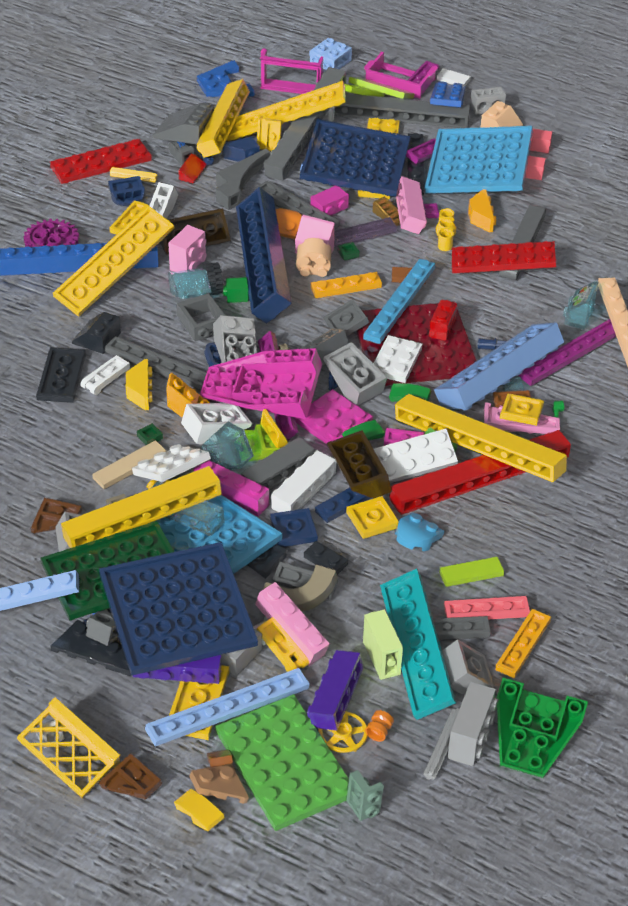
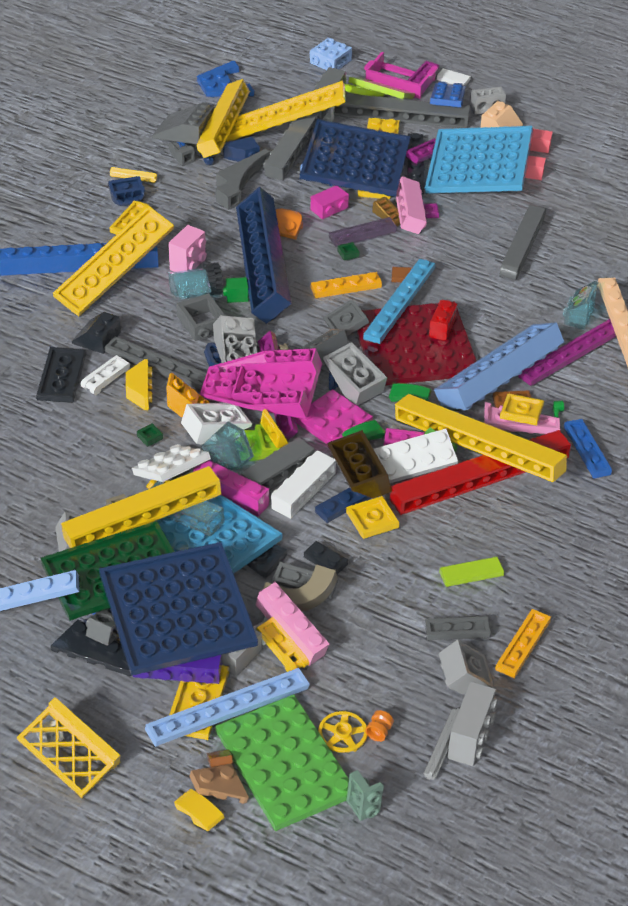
(50, 514): reddish brown wing -> none
(51, 234): magenta gear -> none
(100, 161): red plate -> none
(123, 468): tan tile -> none
(131, 779): reddish brown wing -> none
(164, 199): white slope -> none
(191, 169): red slope -> none
(211, 222): dark brown slope -> none
(268, 133): yellow plate -> none
(288, 86): dark pink piece -> none
(289, 201): dark grey plate -> none
(295, 526): dark blue plate -> none
(313, 257): light nougat brick -> none
(315, 228): bright pink slope -> none
(335, 690): dark purple brick -> none
(382, 644): yellowish green brick -> none
(397, 358): white plate -> none
(417, 532): dark azure slope -> none
(422, 656): teal plate -> none
(446, 229): yellow piece -> none
(481, 211): light orange slope -> none
(489, 344): dark blue axle -> none
(492, 607): coral plate -> none
(503, 257): red plate -> none
(514, 385): clear light blue tile -> none
(534, 727): green wedge -> none
(587, 448): none -> blue plate

